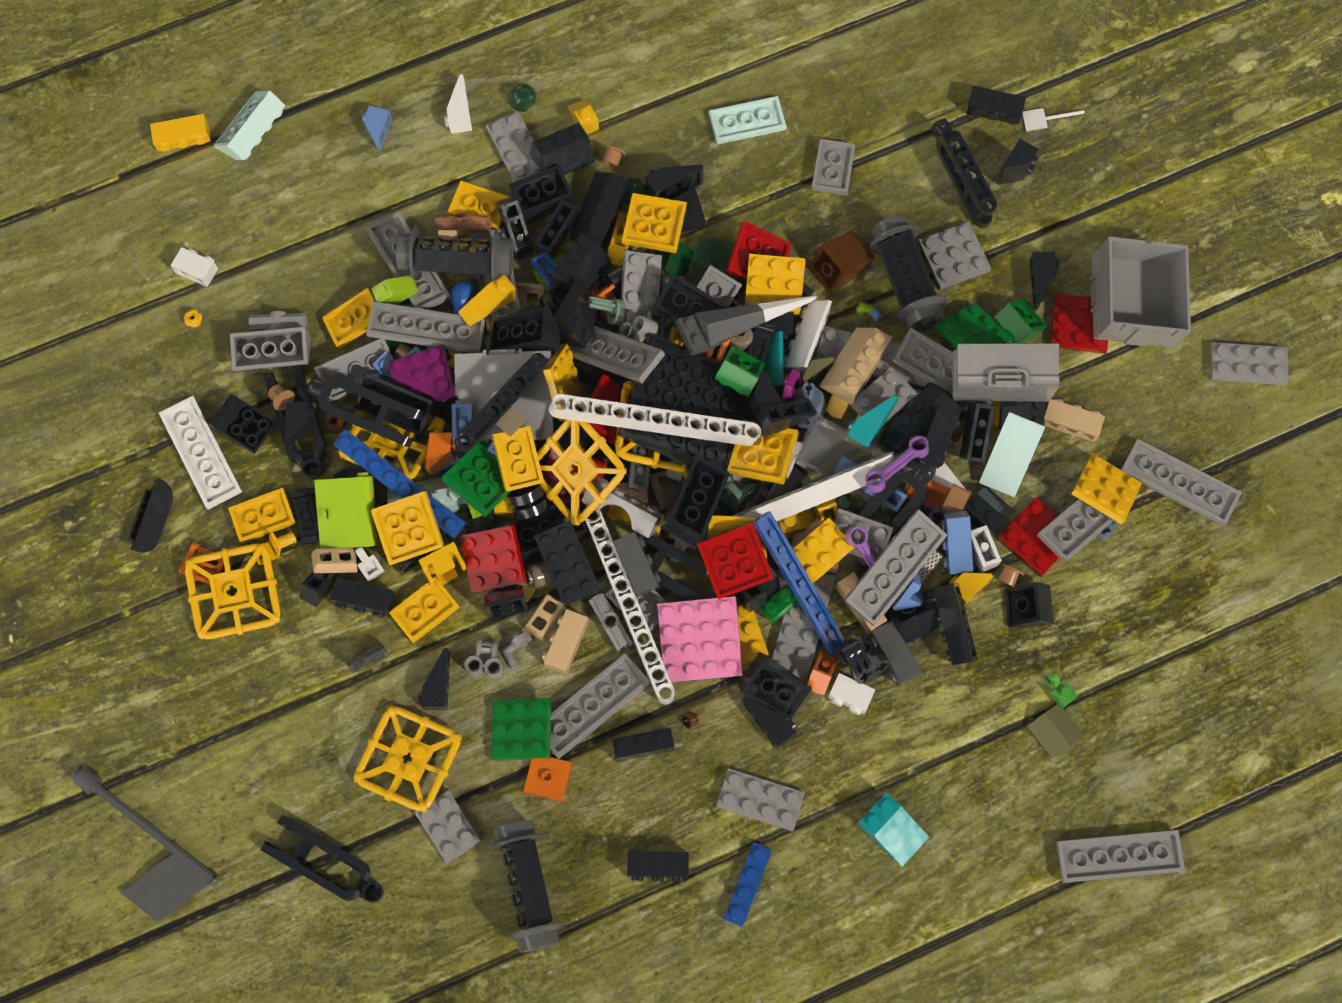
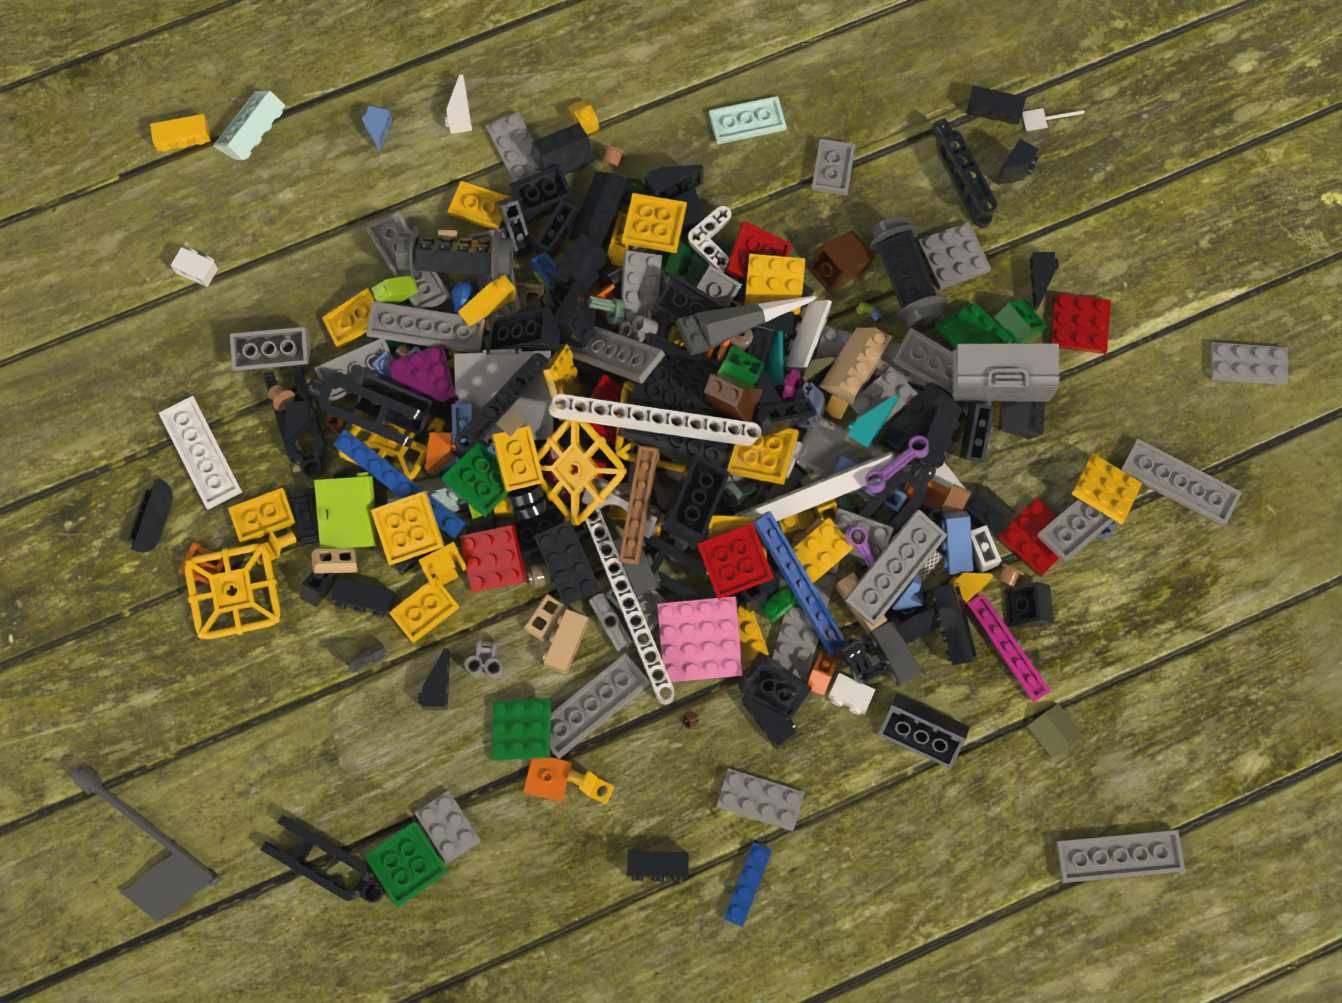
(193, 322): yellow plate -> none
(242, 424): black slope -> none
(277, 320): light grey piece -> none
(369, 565): white plate -> none
(406, 864): none -> green plate
(412, 770): yellow plate -> none
(464, 223): nougat piece -> none
(505, 602): black slope -> none
(519, 640): light grey plate -> none
(522, 97): clear green hair -> none
(528, 886): brick -> none
(589, 785): none -> yellow bracket
(638, 505): none -> medium nougat tile
(643, 744): black brick -> none
(705, 241): none -> white beam
(733, 396): none -> reddish brown slope
(893, 829): slope -> none
(924, 731): none -> black slope
(1008, 648): none -> dark pink plate
(1011, 454): light aqua tile -> none
(1061, 693): bright green plate -> none
(1073, 420): tan brick -> none
(1140, 292): light grey piece -> none

